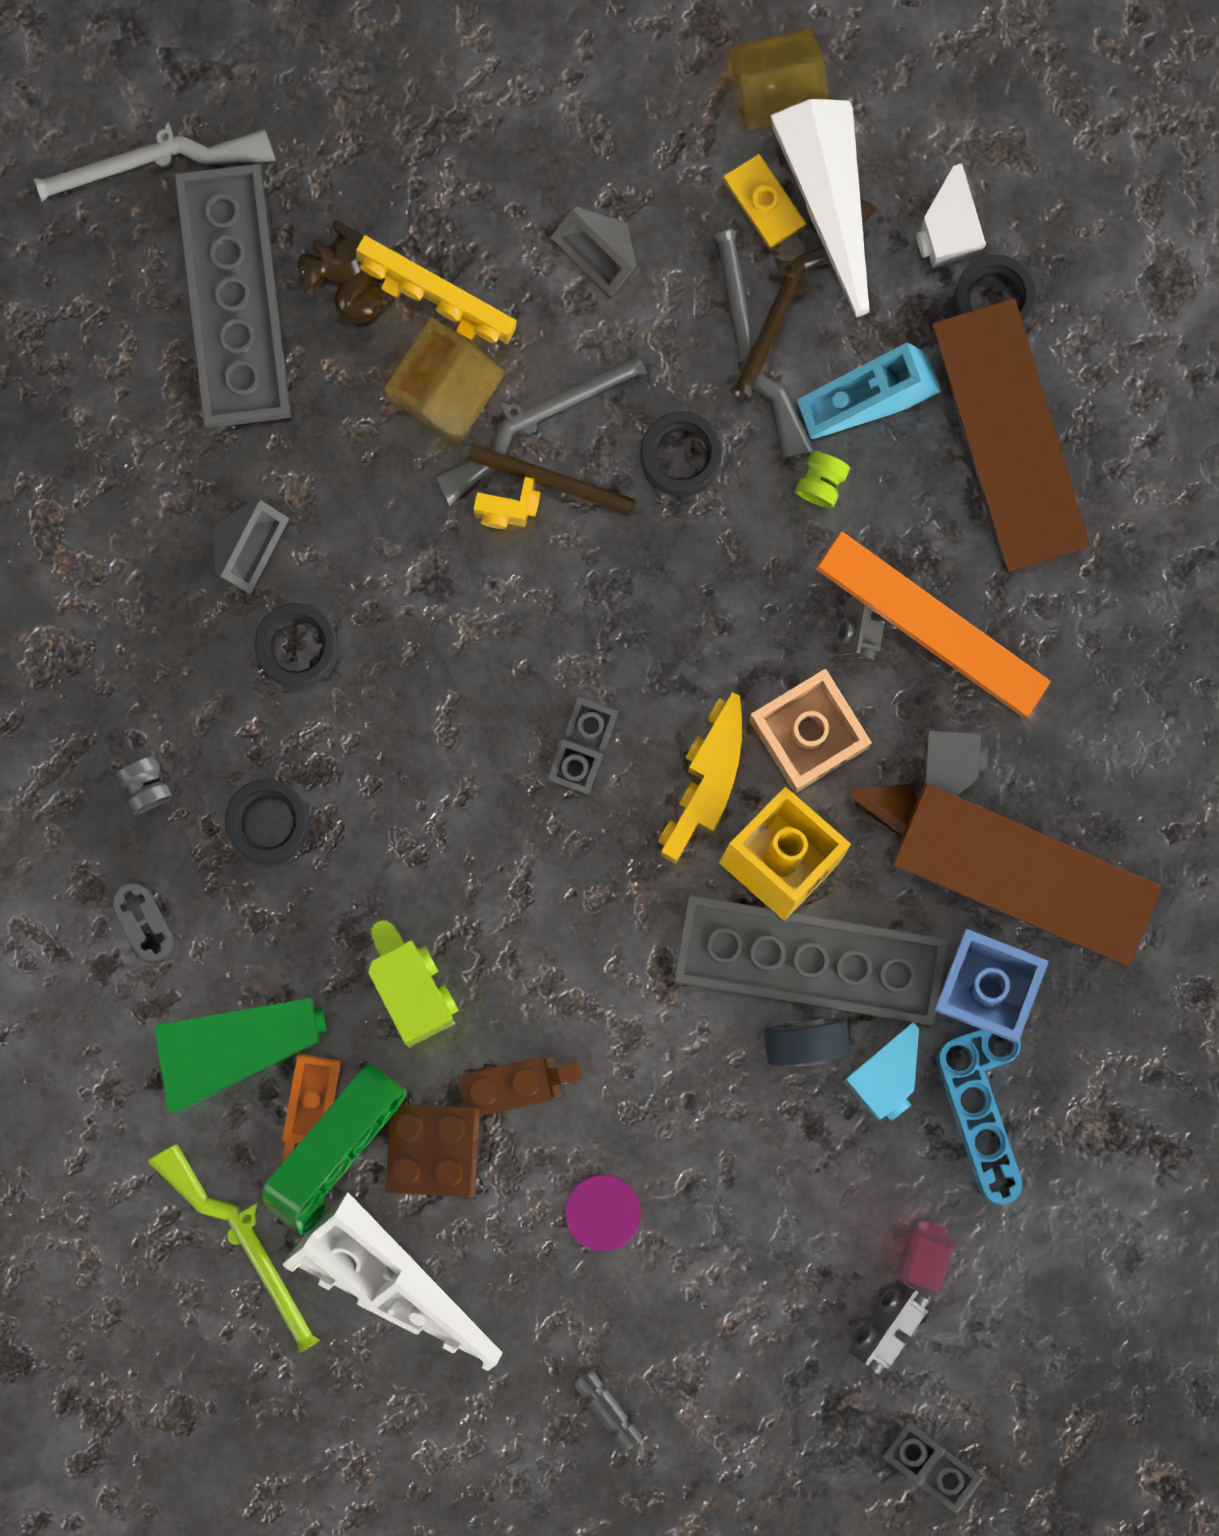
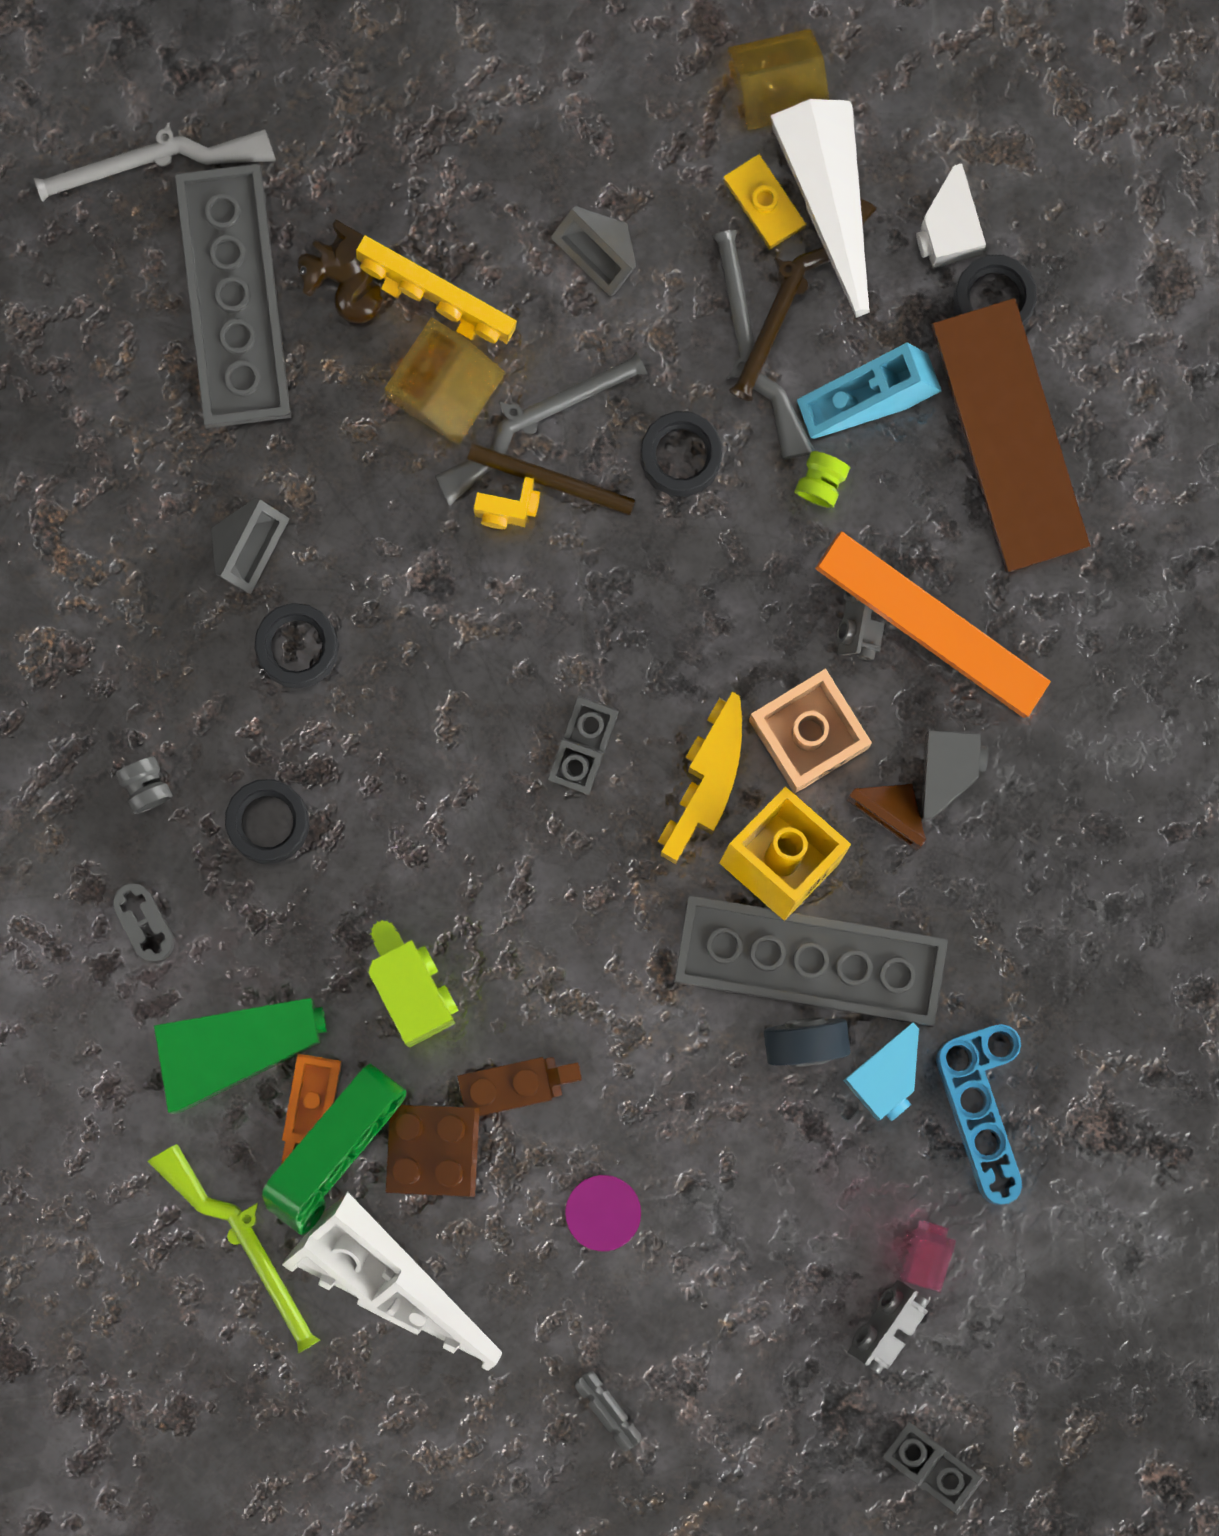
(991, 985): medium blue slope -> none
(1026, 875): reddish brown tile -> none

